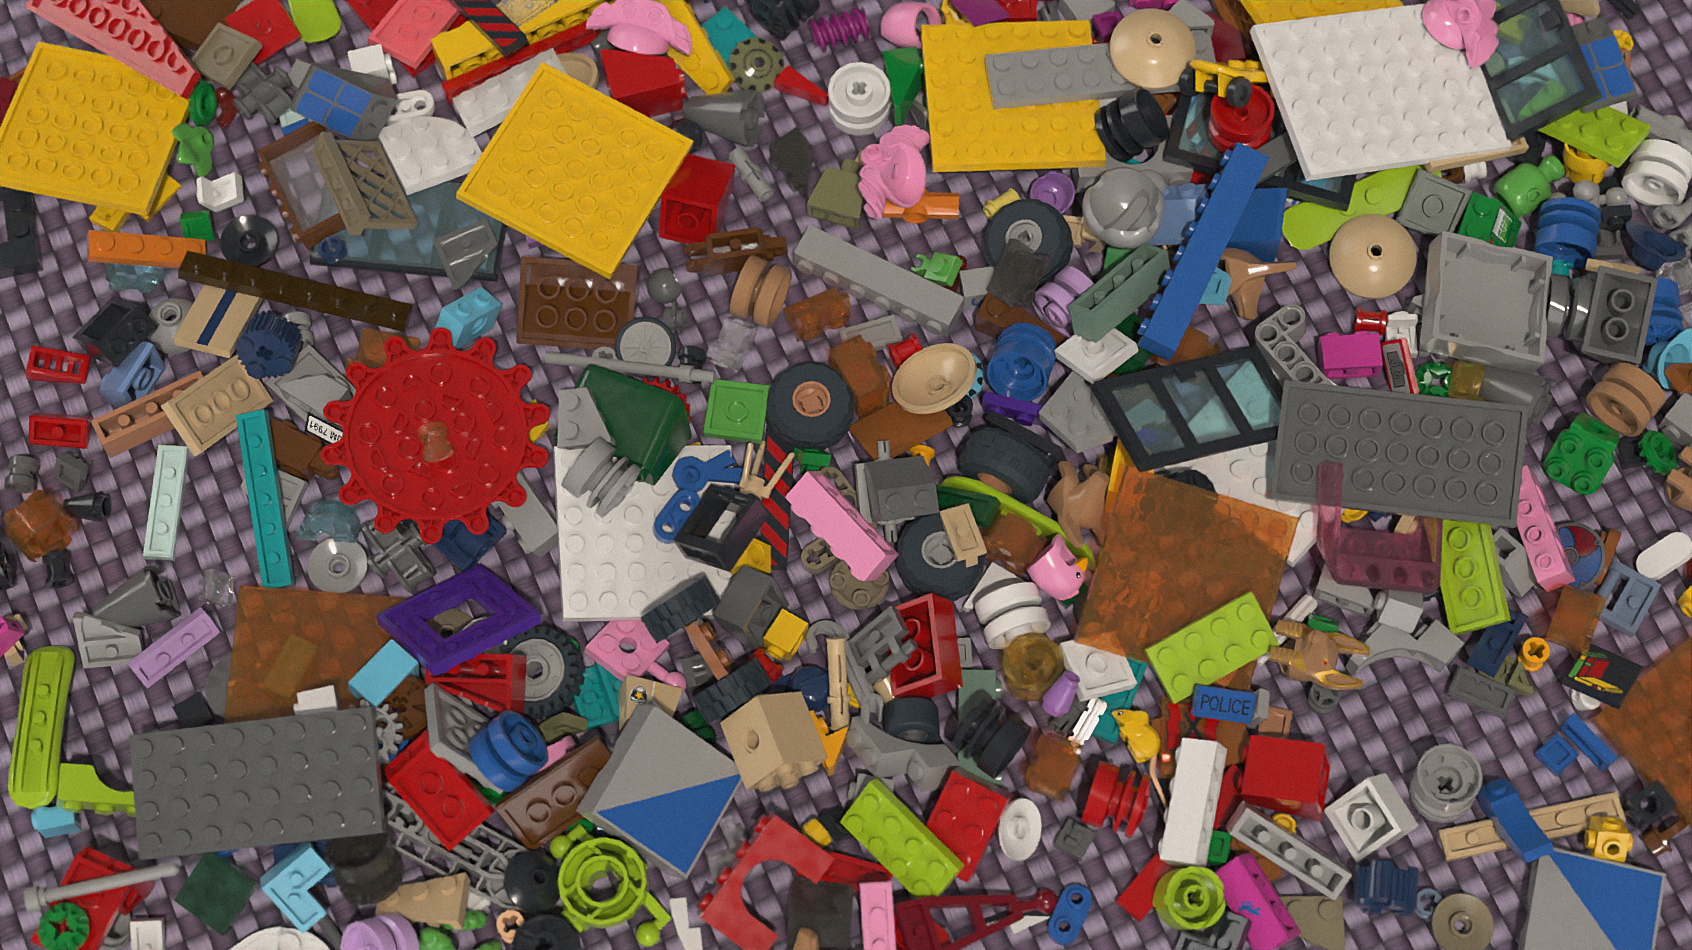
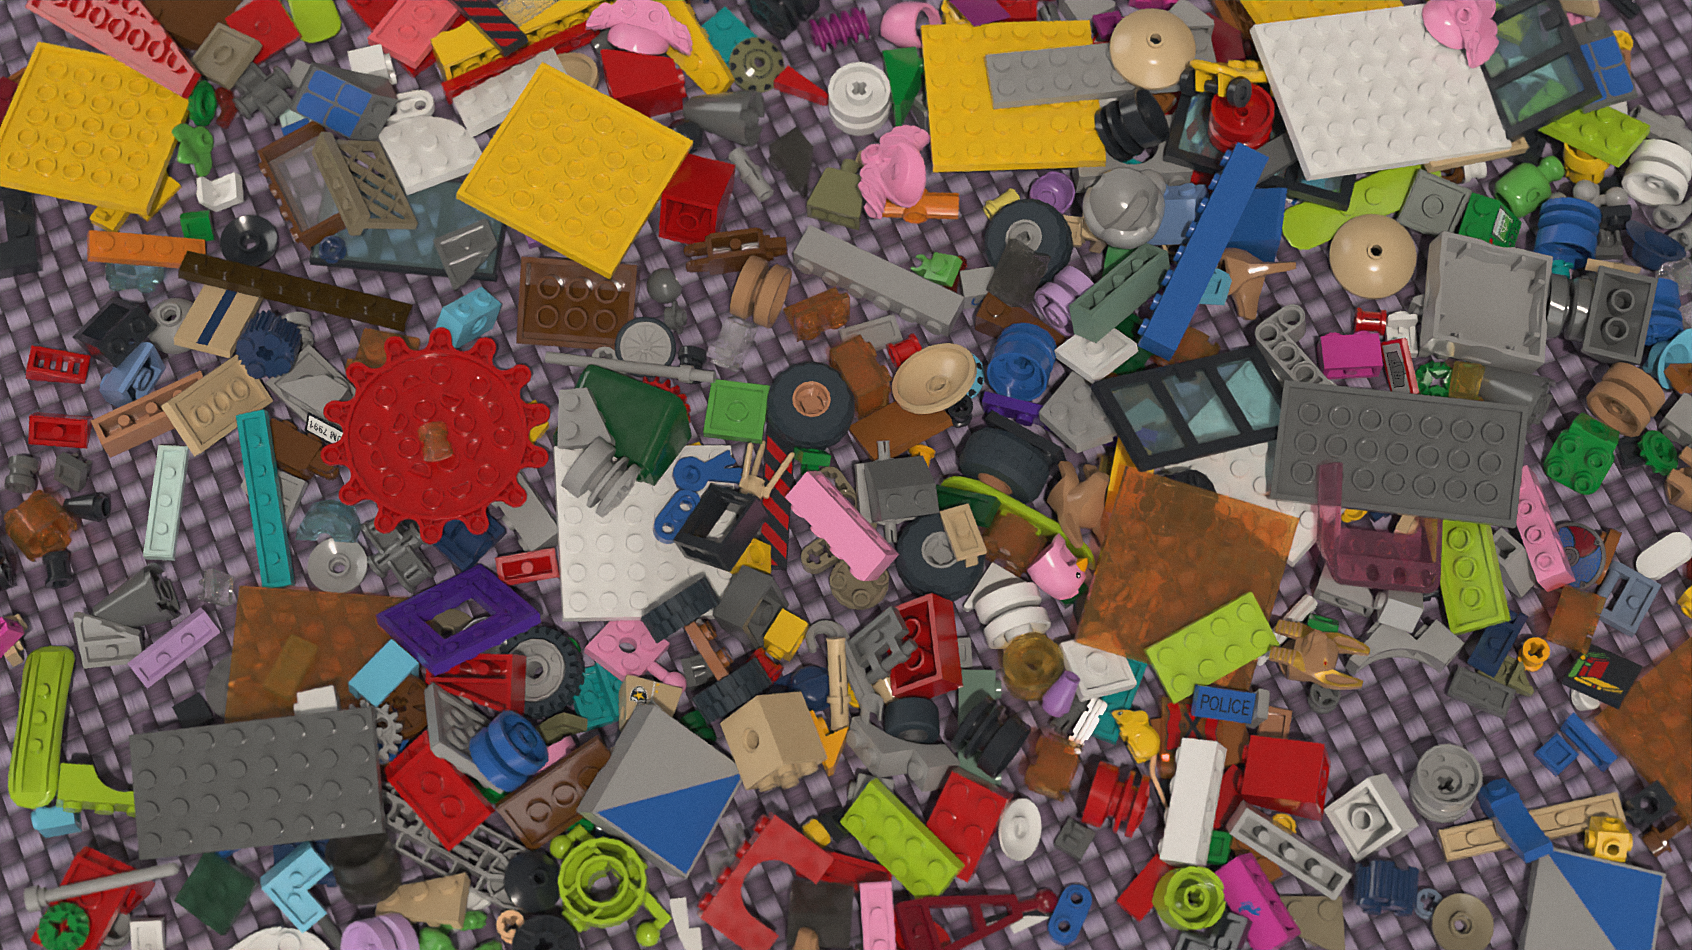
(527, 566): none -> red slope

